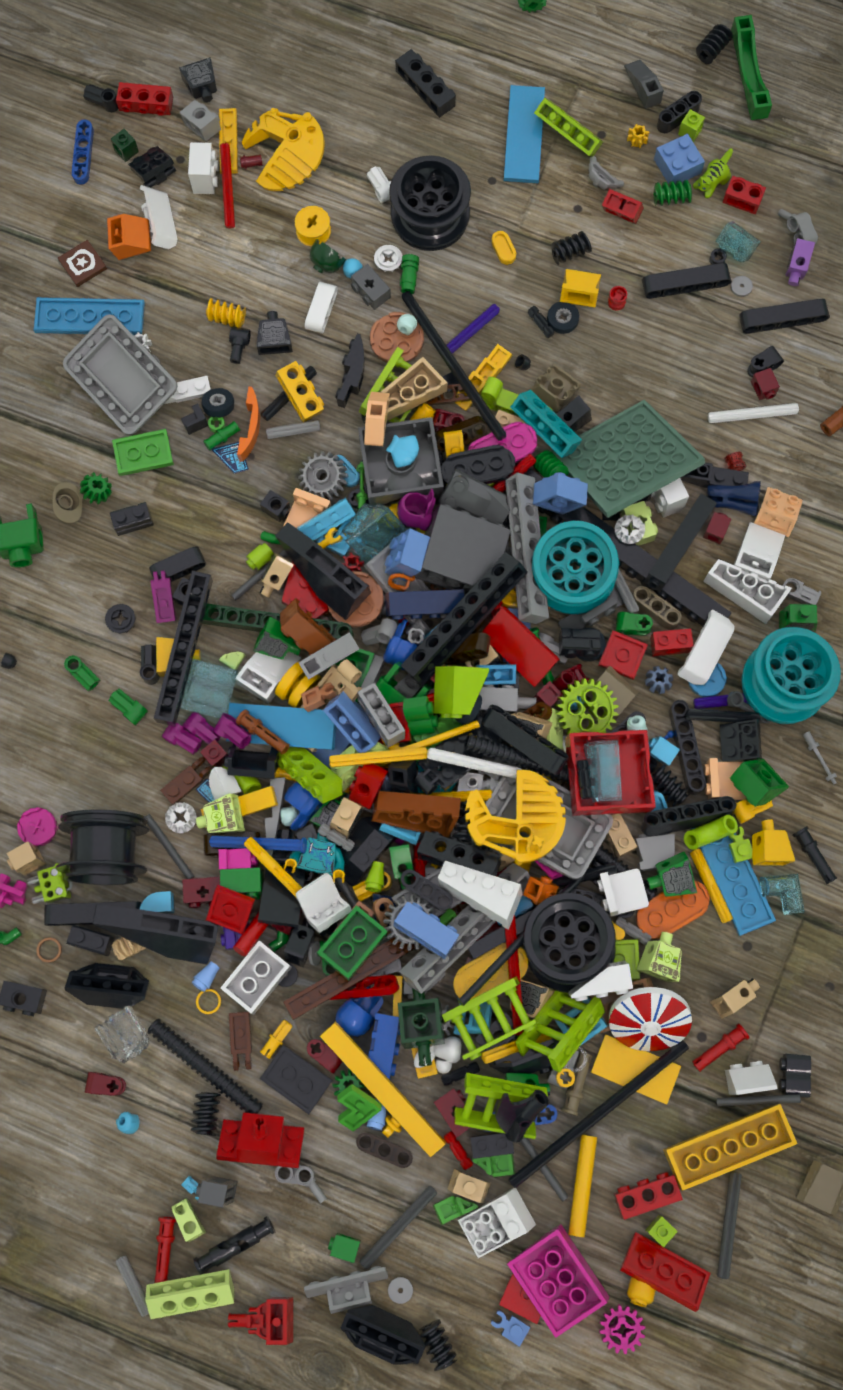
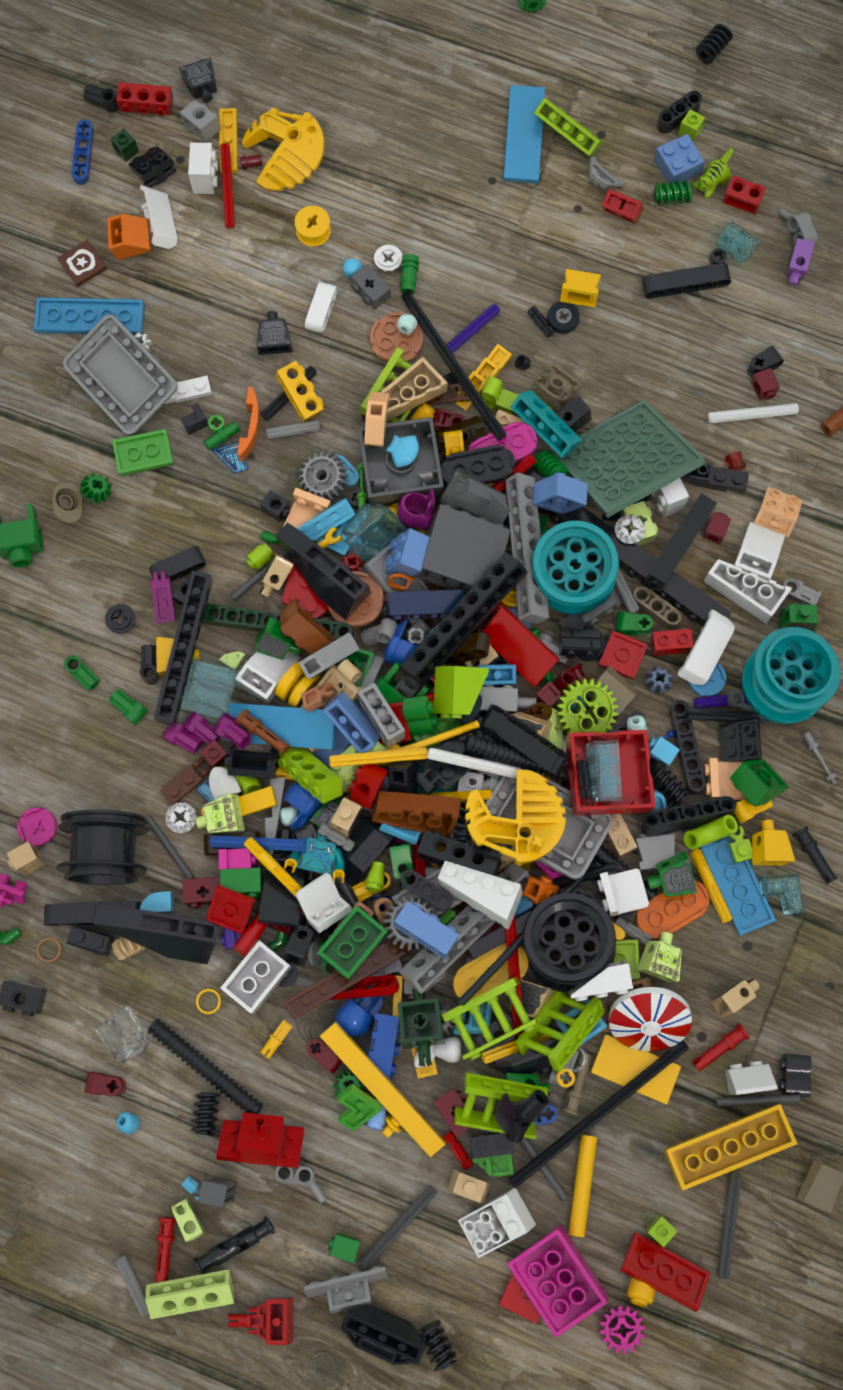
(8, 661): black hinge -> none
(59, 886): lime piece -> none
(107, 985): black wedge -> none
(131, 518): black brick -> none
(205, 977): light blue cone -> none
(214, 408): black bush -> none
(225, 314): yellow piece -> none
(238, 338): black pin -> none
(240, 1038): reddish brown hinge -> none
(296, 1079): black tile -> none
(325, 258): dark green cylinder -> none
(354, 371): black slope -> none
(380, 183): white piece -> none
(395, 1150): dark brown beam -> none
(405, 1284): light grey wheel -> none
(428, 91): black brick -> none
(433, 221): black wheel -> none
(443, 1066): white hinge -> none
(452, 1208): bright green slope -> none
(460, 1073): black axle -> none
(503, 247): yellow tile -> none
(514, 1329): medium blue plate -> none
(569, 246): black piece -> none
(617, 298): red wheel -> none
(638, 136): yellow gear -> none
(645, 83): dark grey slope -> none
(658, 1198): red brick -> none
(739, 498): dark blue piece -> none
(741, 291): light grey wheel -> none
(755, 91): green arch -> none
(784, 316): black beam -> none

